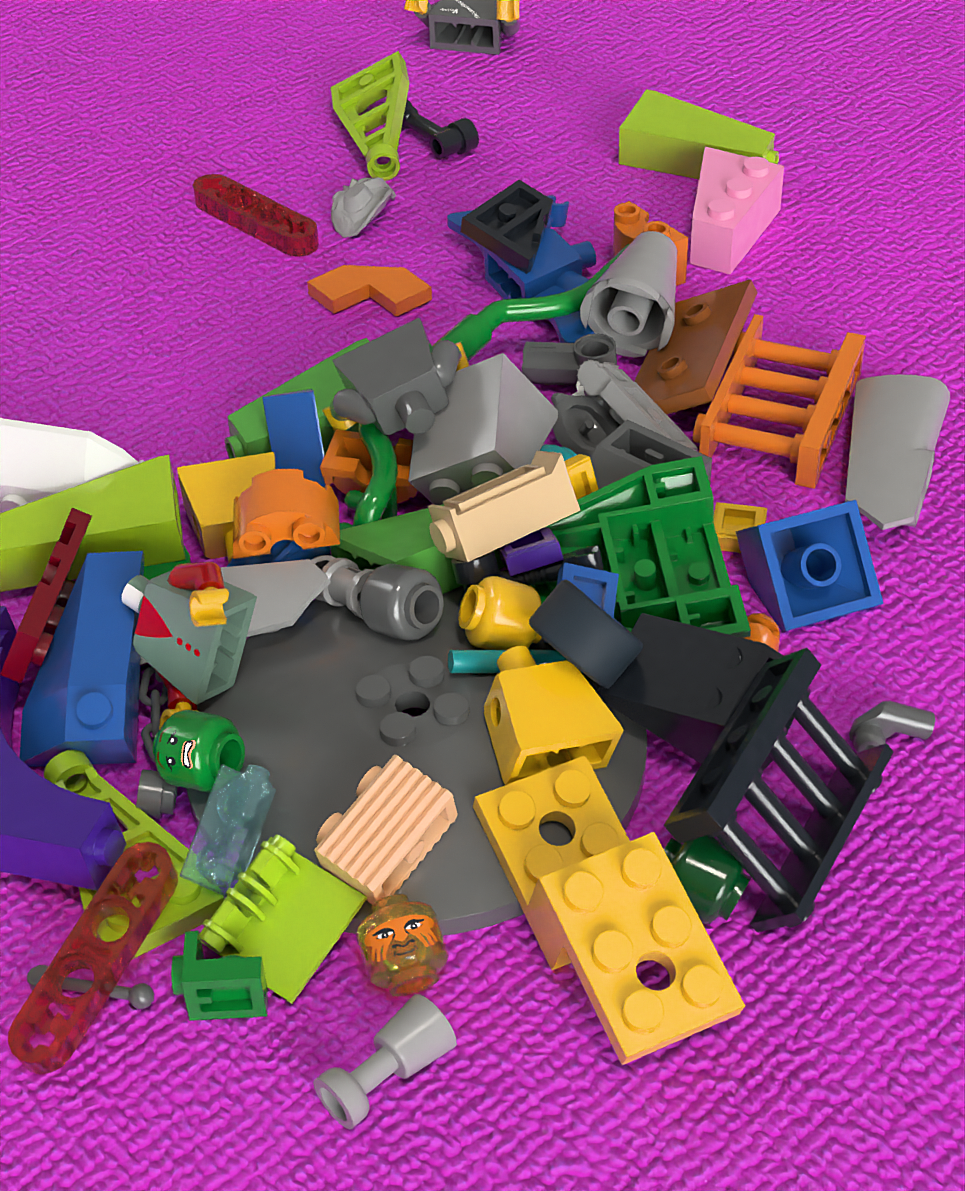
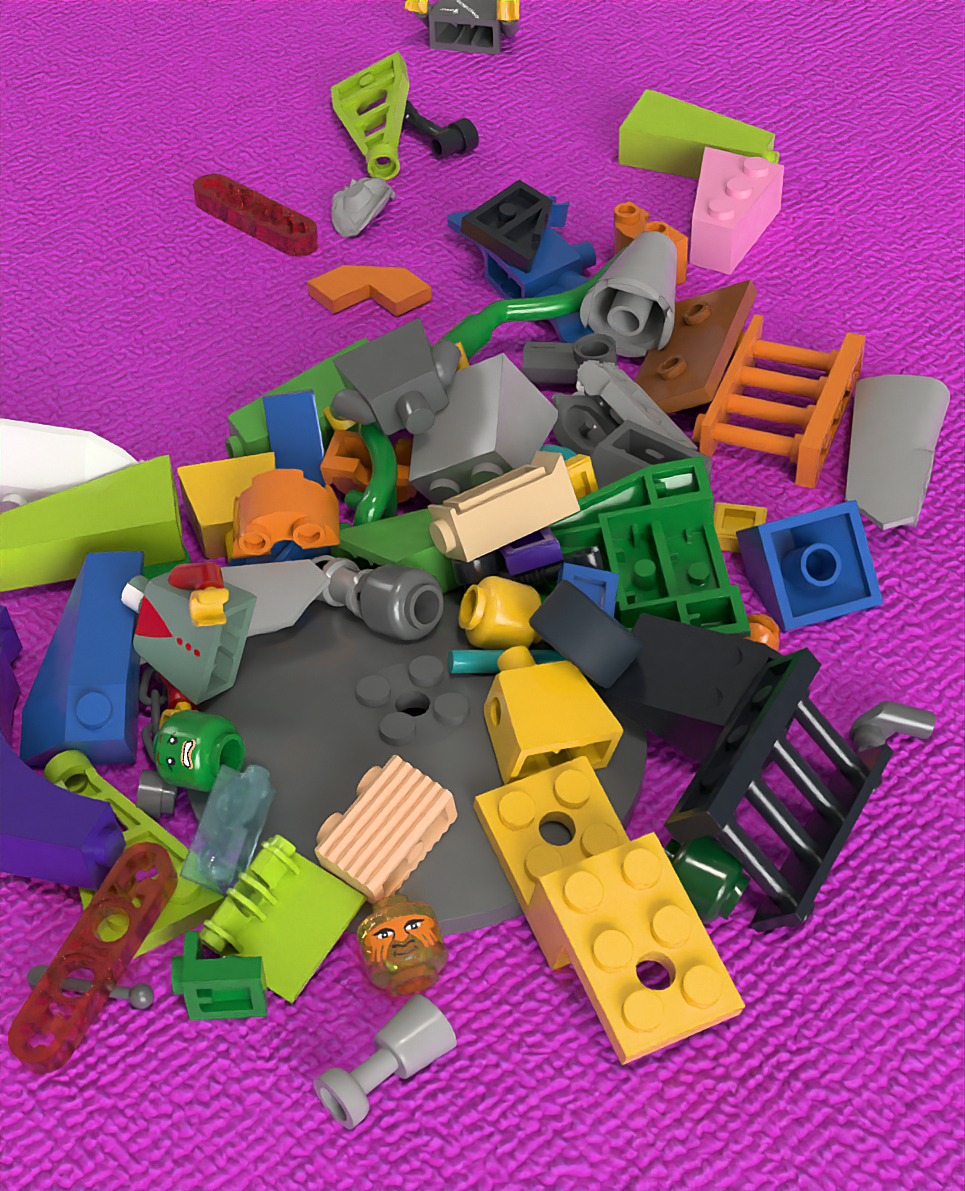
(47, 601): dark red wing -> none

